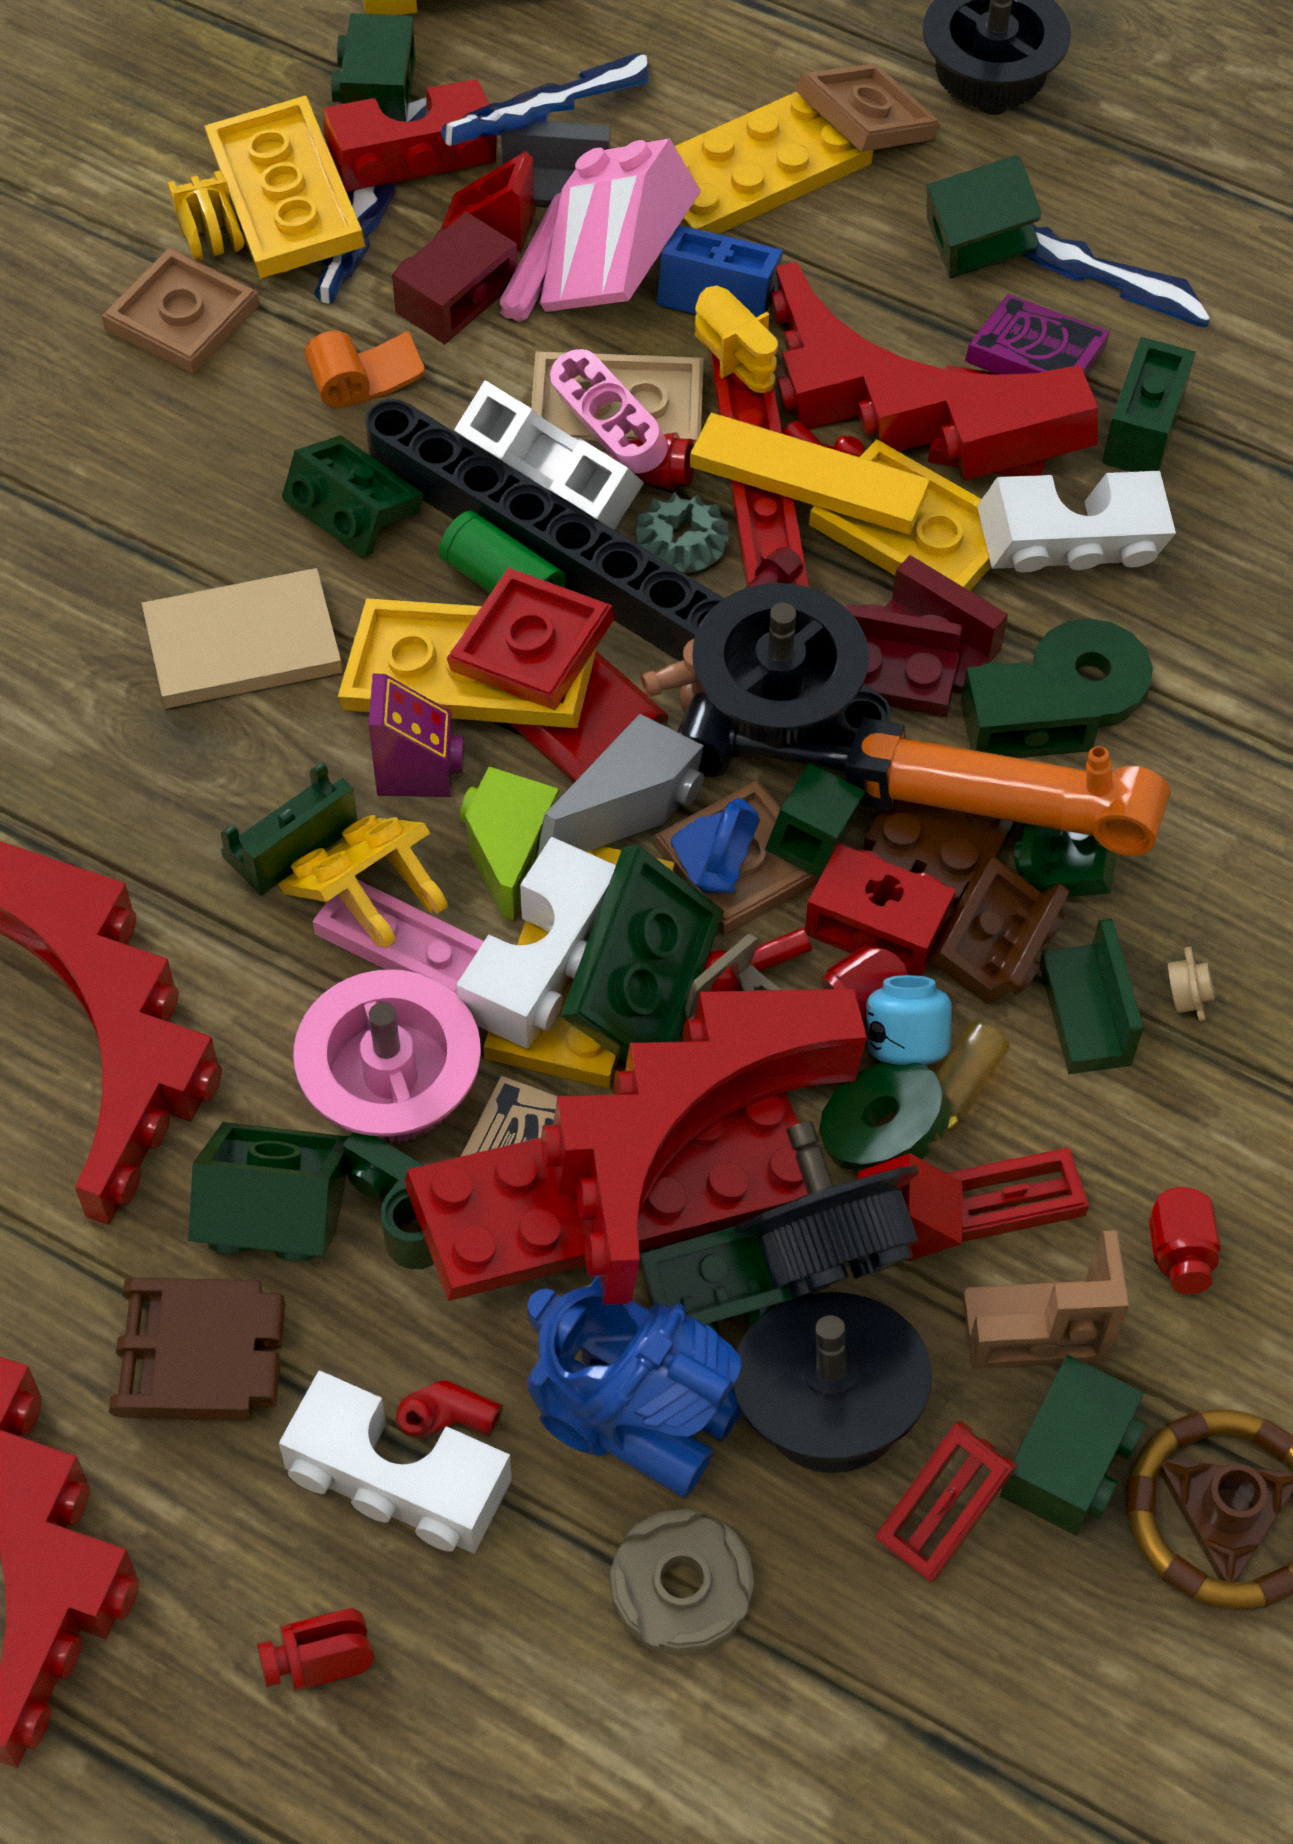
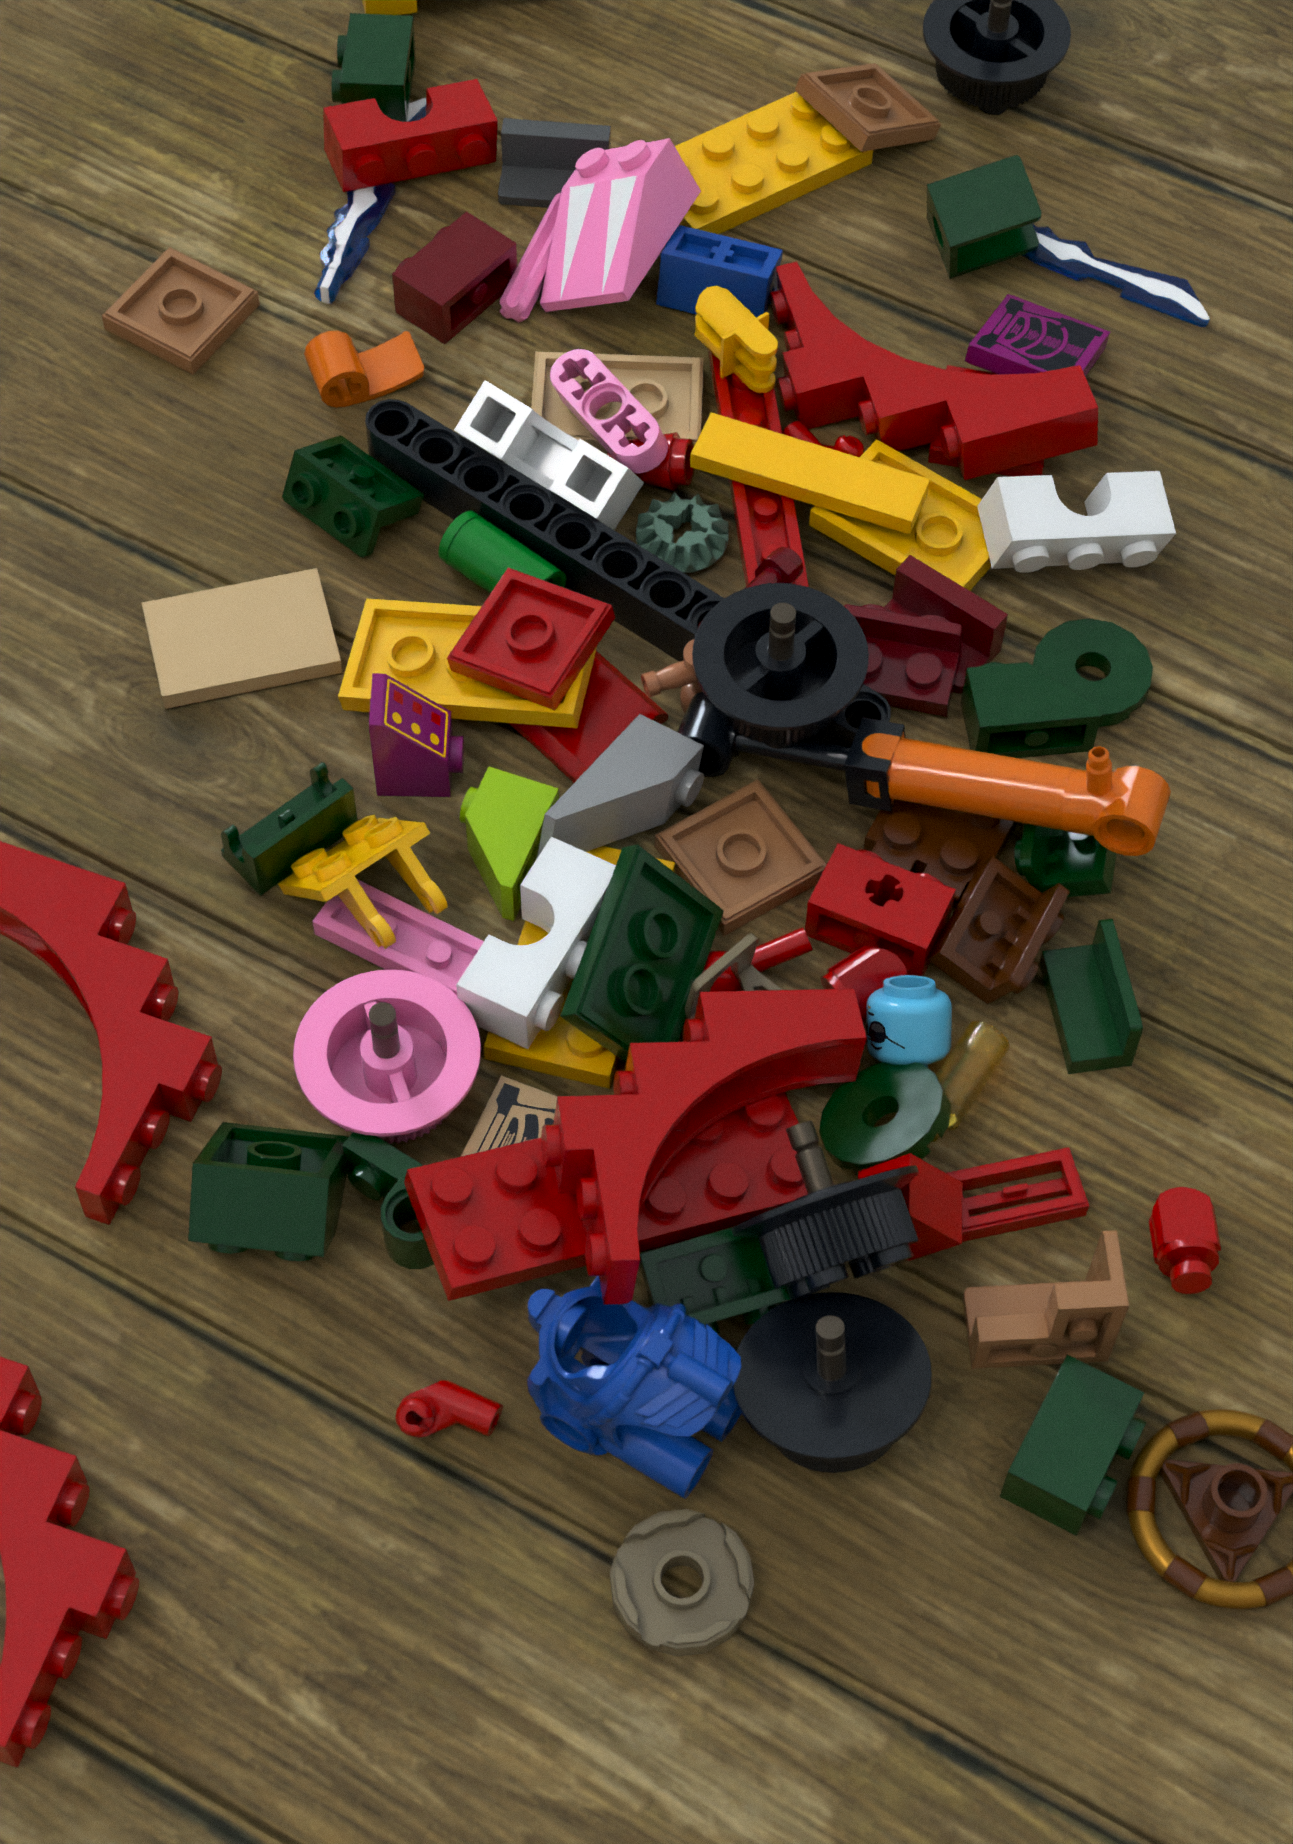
(199, 1349): reddish brown plate -> none
(205, 208): yellow arm -> none
(284, 187): yellow plate -> none
(318, 1650): red arm -> none
(443, 1495): white arch -> none
(500, 199): red slope -> none
(548, 98): clear blue sword -> none
(717, 846): blue piece -> none
(814, 820): dark green brick -> none
(980, 1453): red tile -> none
(1148, 406): dark green panel -> none
(1191, 984): tan plate -> none

